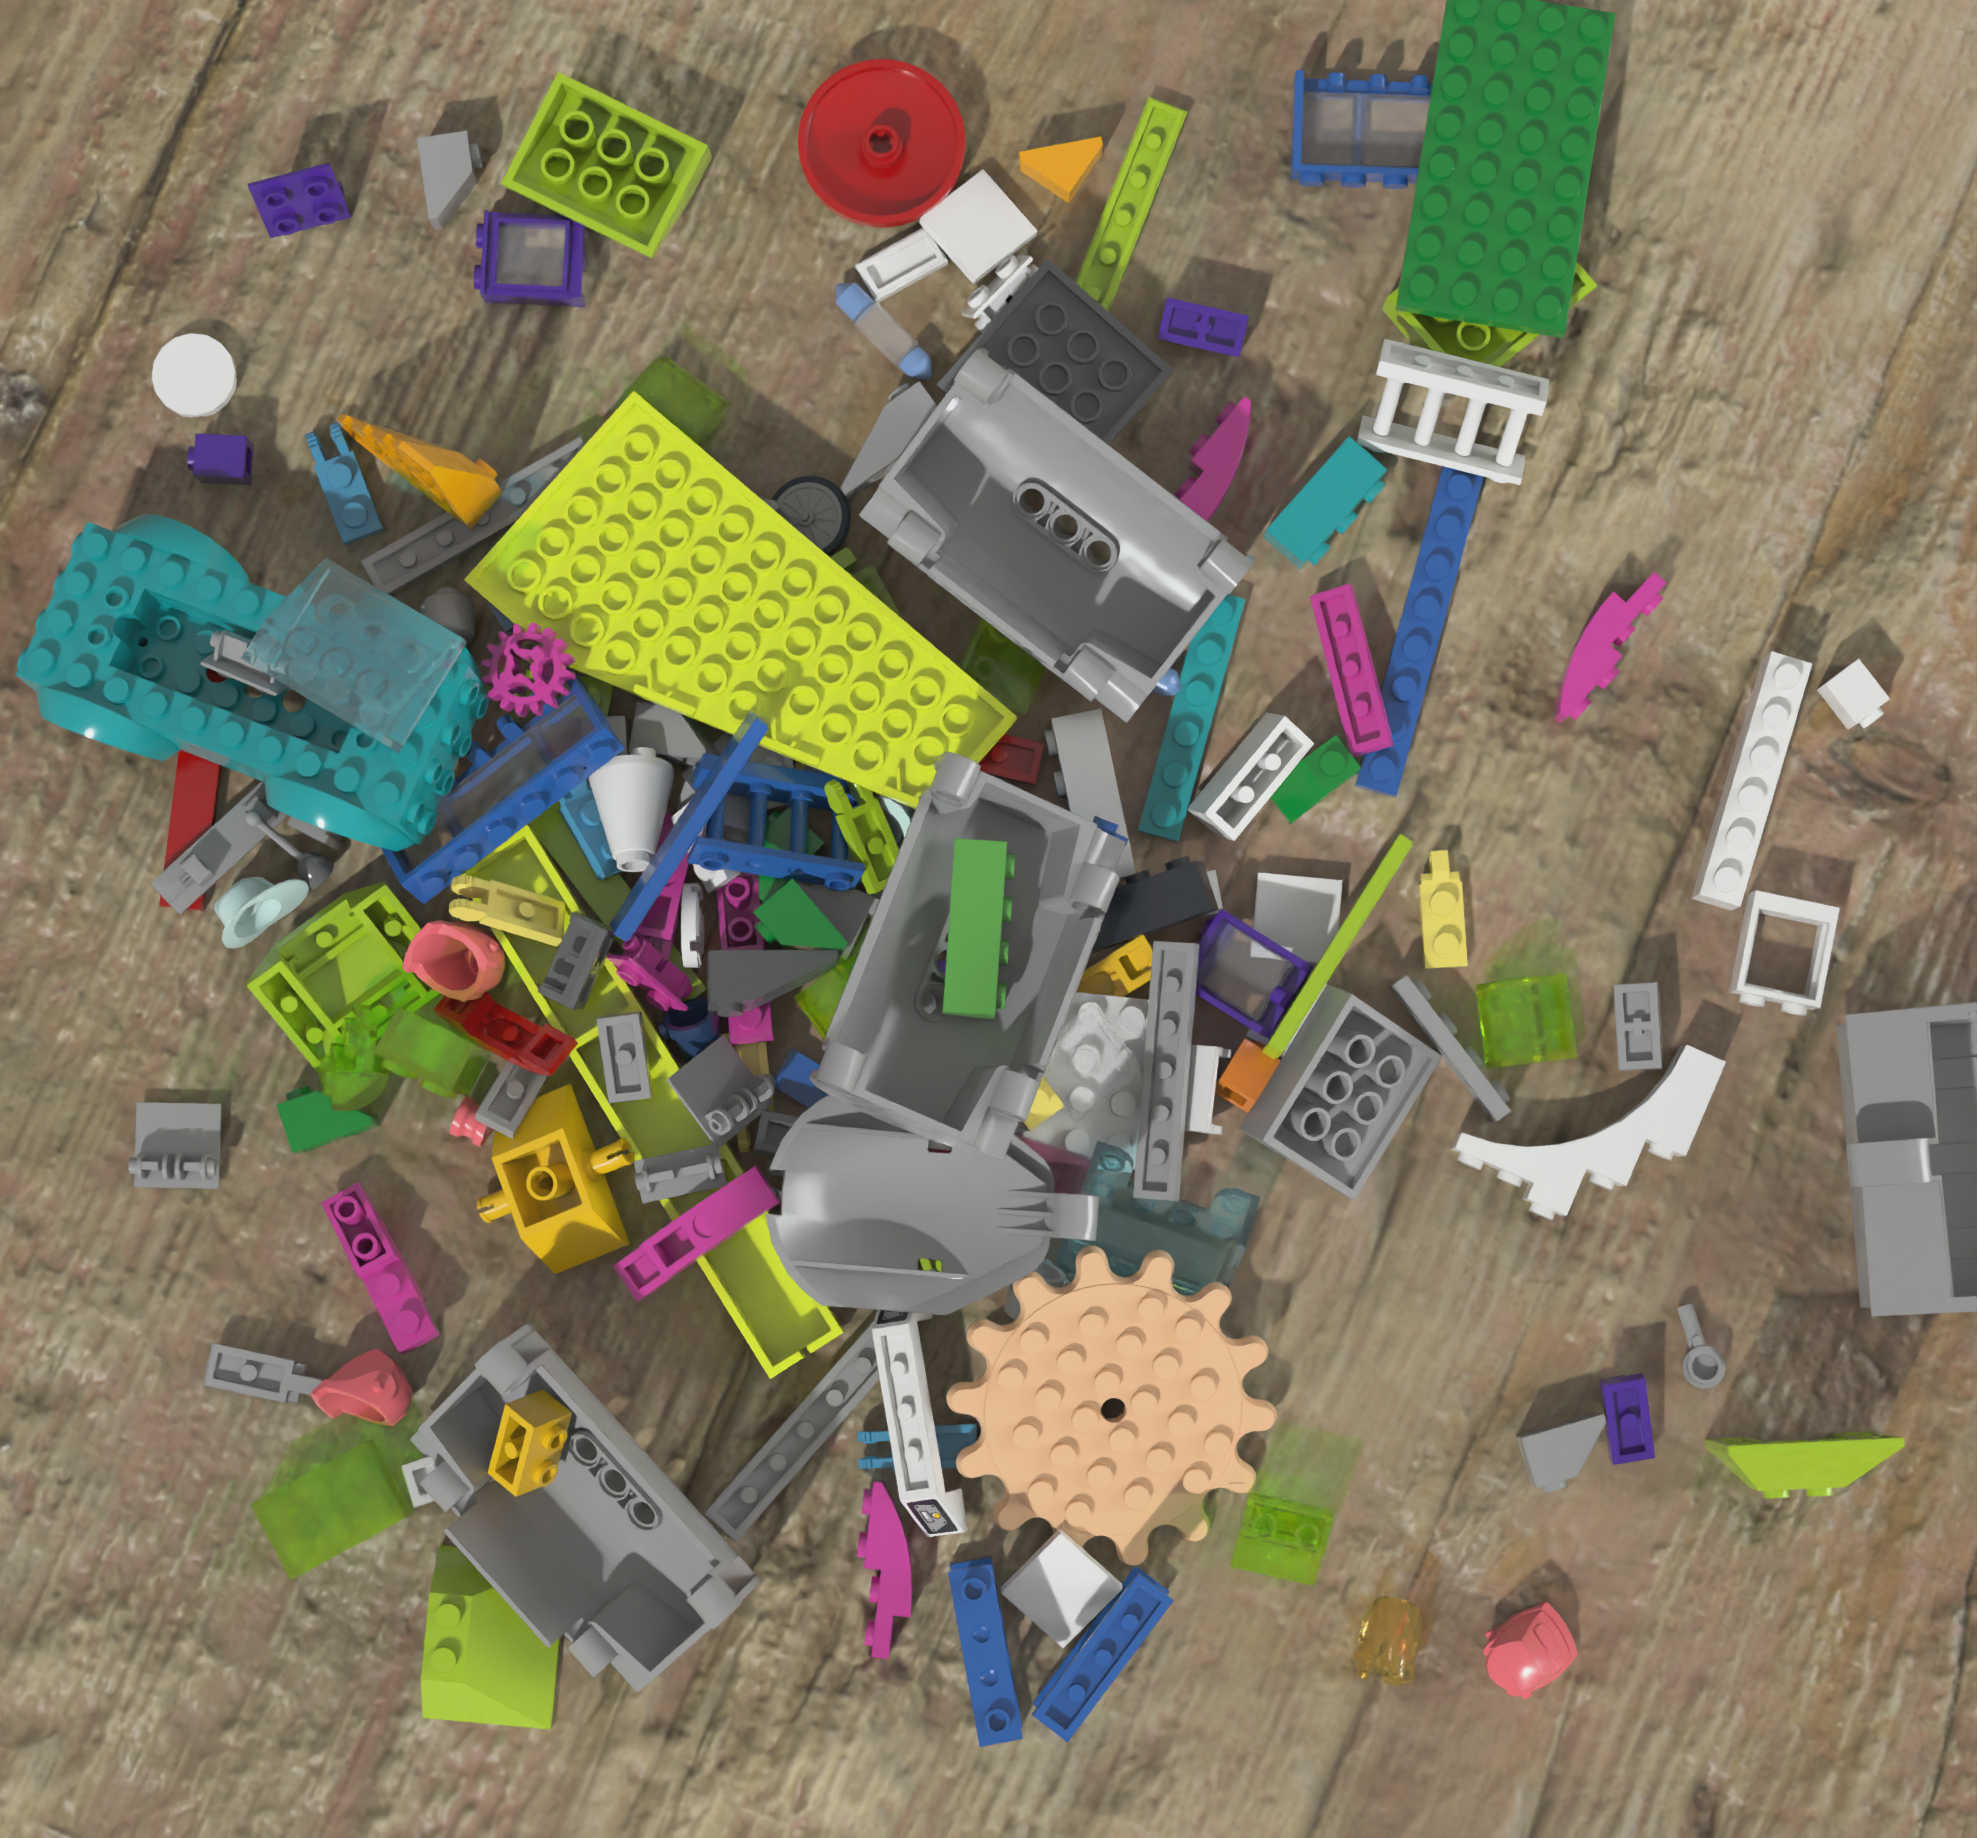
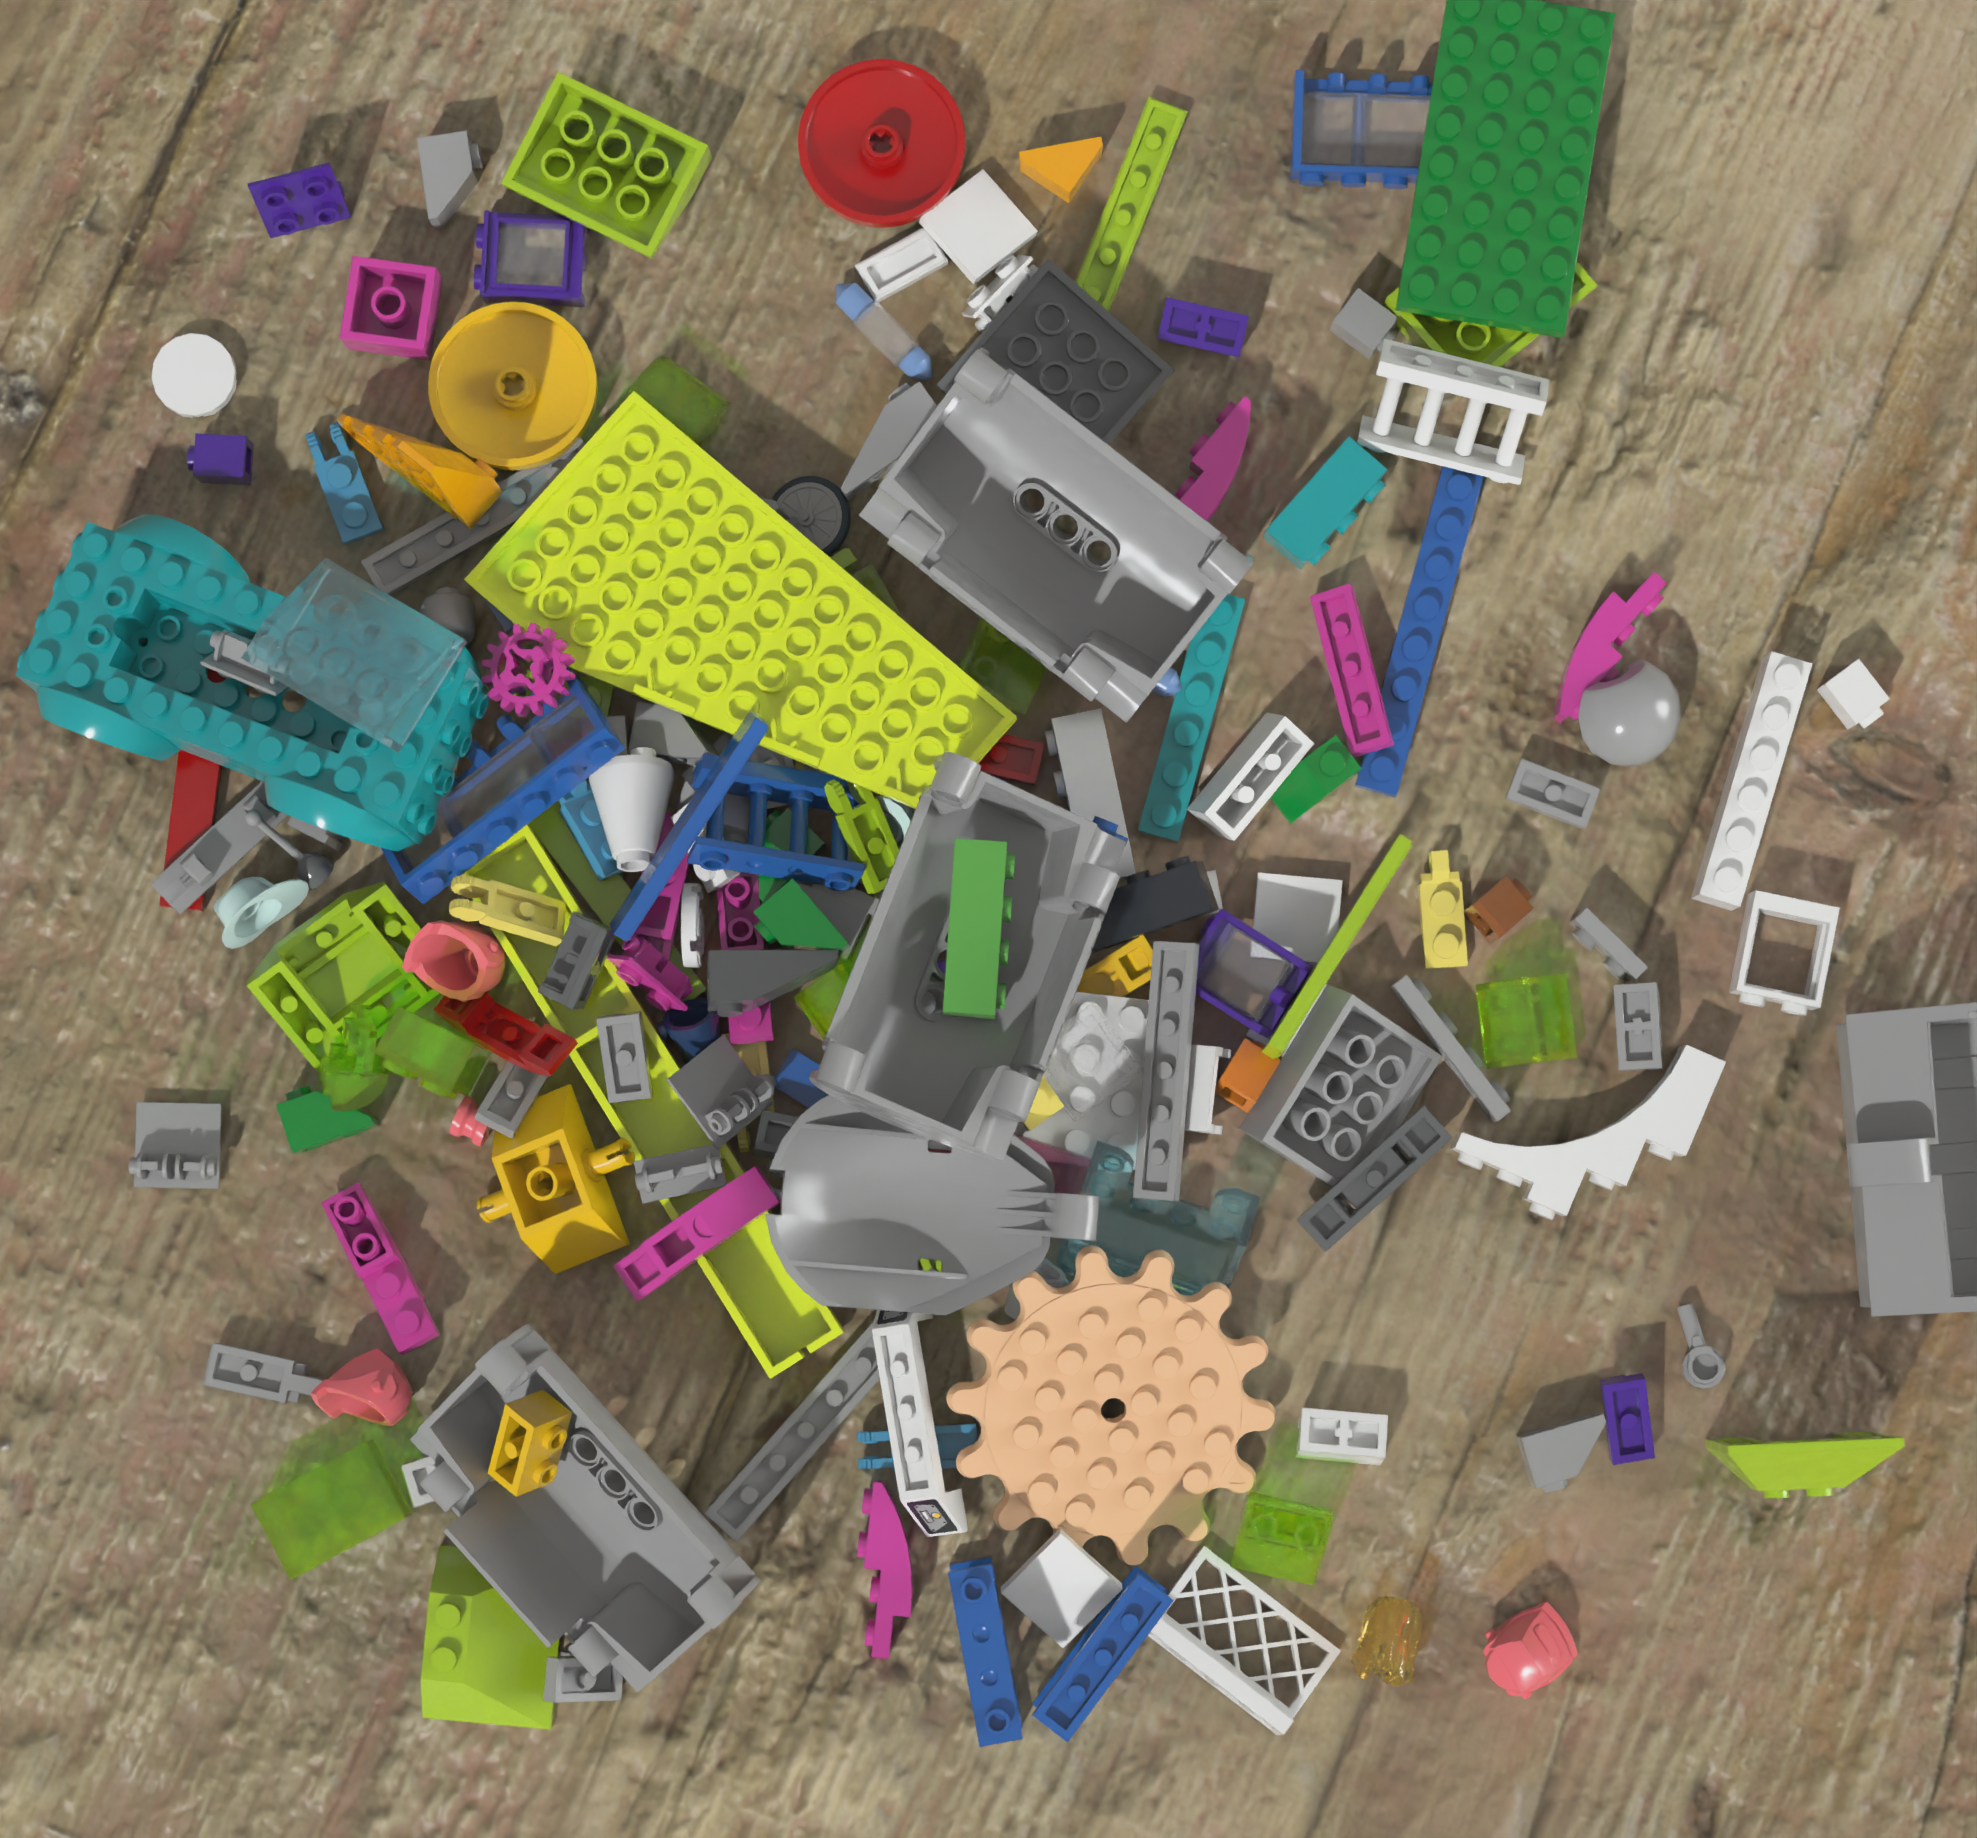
(391, 308): none -> dark pink brick
(513, 385): none -> yellow dish
(570, 1682): none -> light grey slope
(1229, 1677): none -> white fence
(1342, 1436): none -> white hinge
(1364, 324): none -> light grey brick
(1374, 1178): none -> dark grey hinge
(1499, 908): none -> dark orange slope
(1552, 794): none -> light grey plate
(1594, 934): none -> light grey plate
(1631, 716): none -> light grey cylinder

